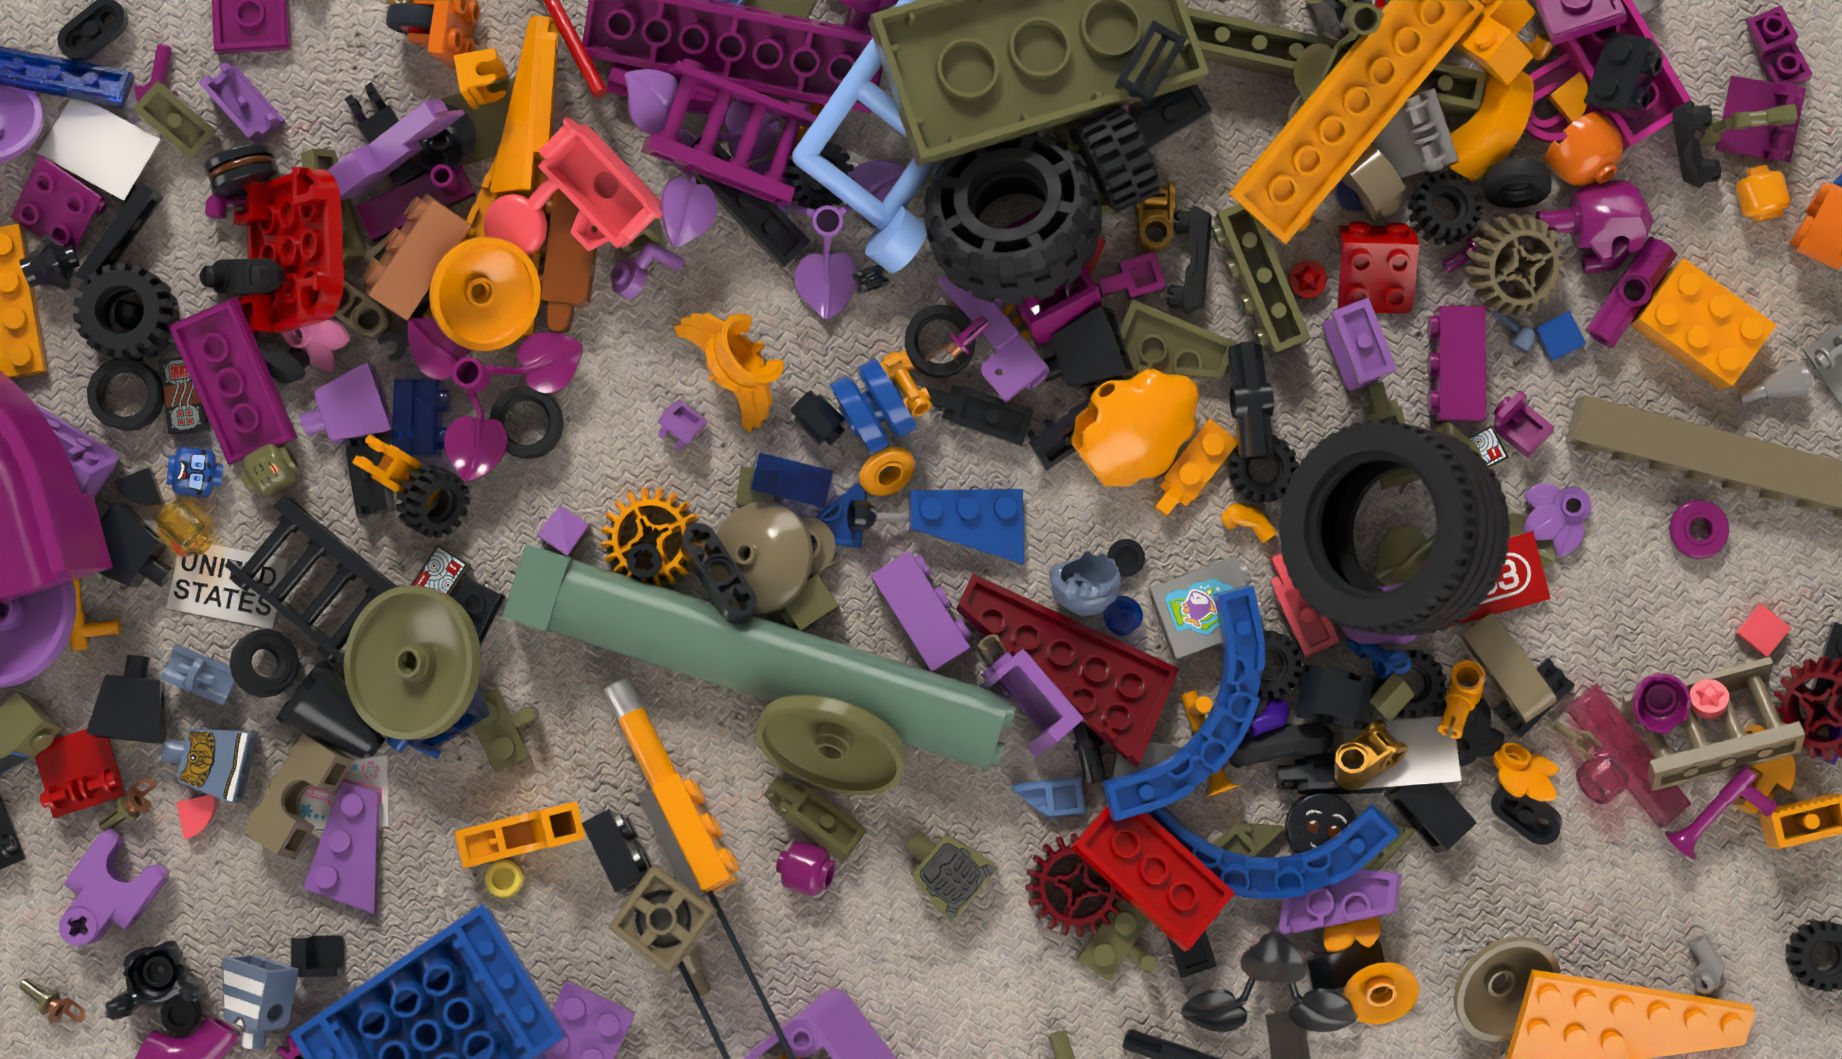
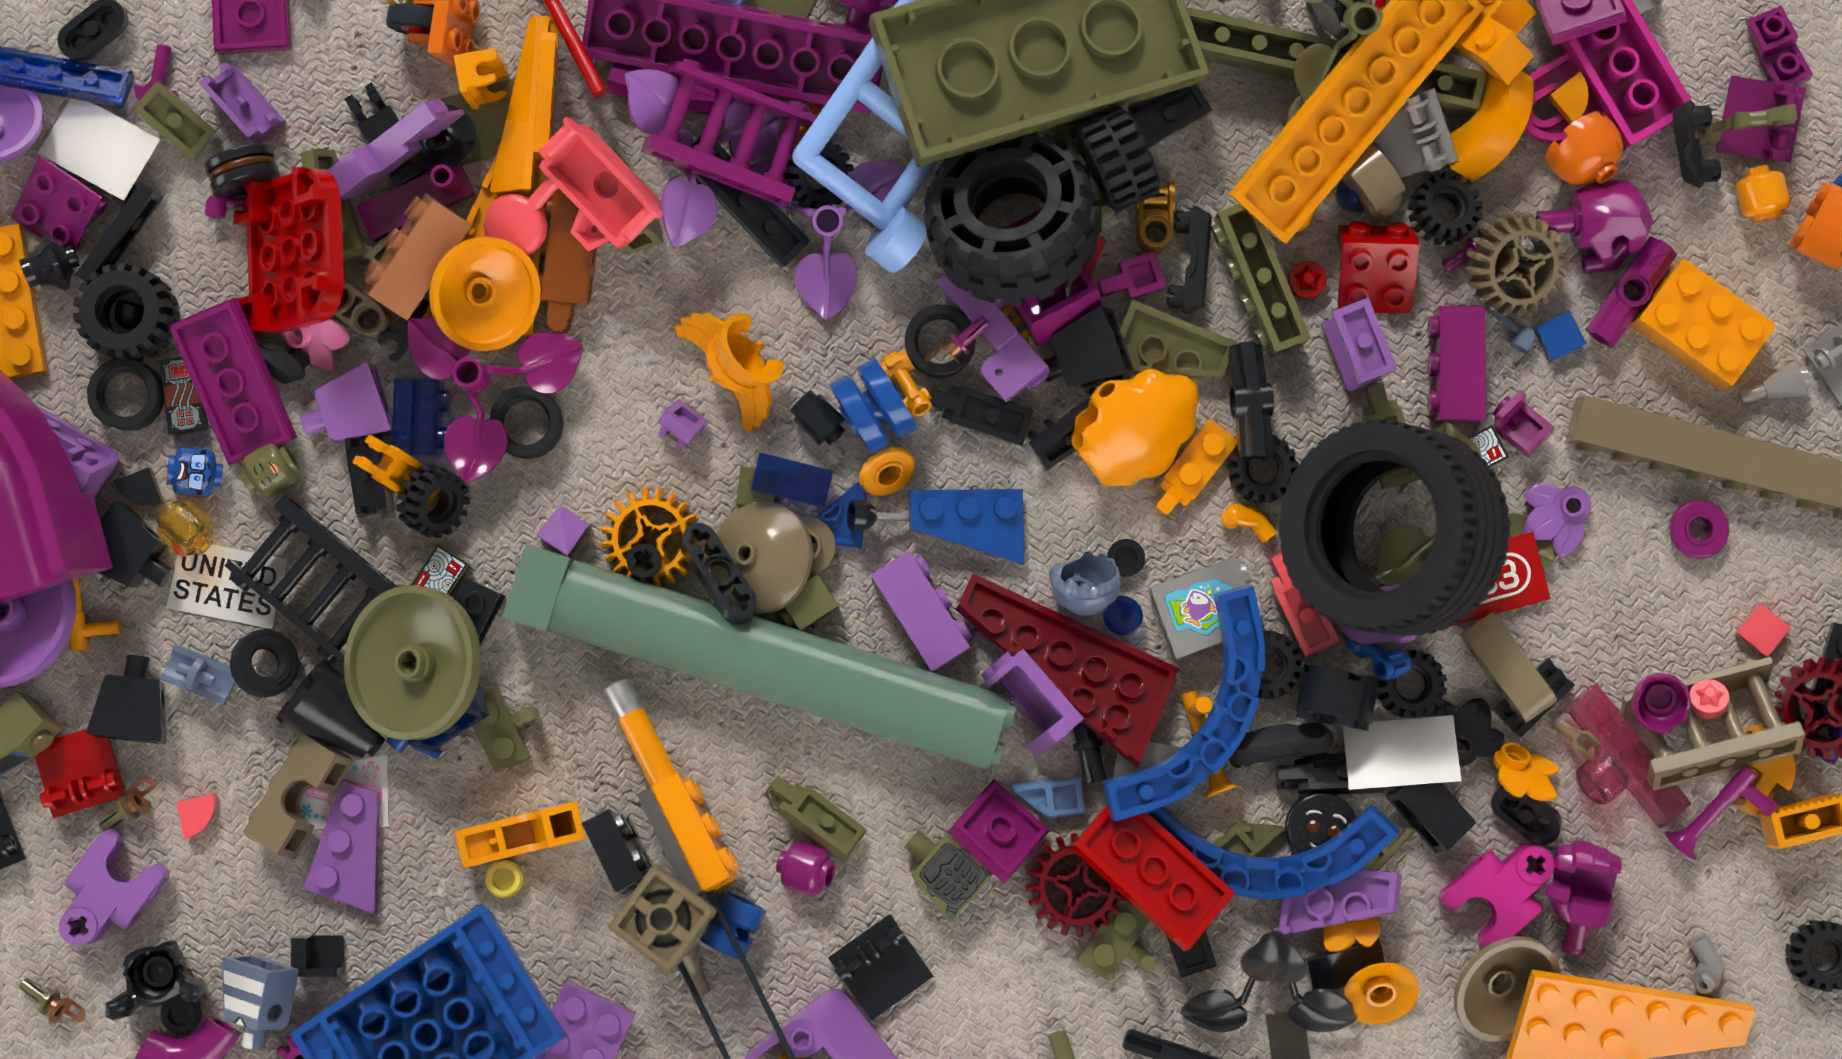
(213, 761): torso -> none
(243, 276): black piece -> none
(631, 275): medium lavender plate -> none
(743, 919): none -> blue wheel
(831, 745): olive dish -> none
(870, 279): black bush -> none
(880, 967): none -> black hinge
(990, 646): dark tan hand -> none
(998, 831): none -> magenta tile
(1135, 88): black tile -> none
(1273, 717): dark purple arm -> none
(1373, 751): pearl gold piece -> none
(1391, 697): olive tile -> none
(1460, 698): light orange pin -> none
(1500, 175): black tyre -> none
(1504, 886): none -> dark pink piece
(1540, 47): light orange hand -> none
(1583, 890): none -> magenta piece
(1624, 75): black bracket -> none

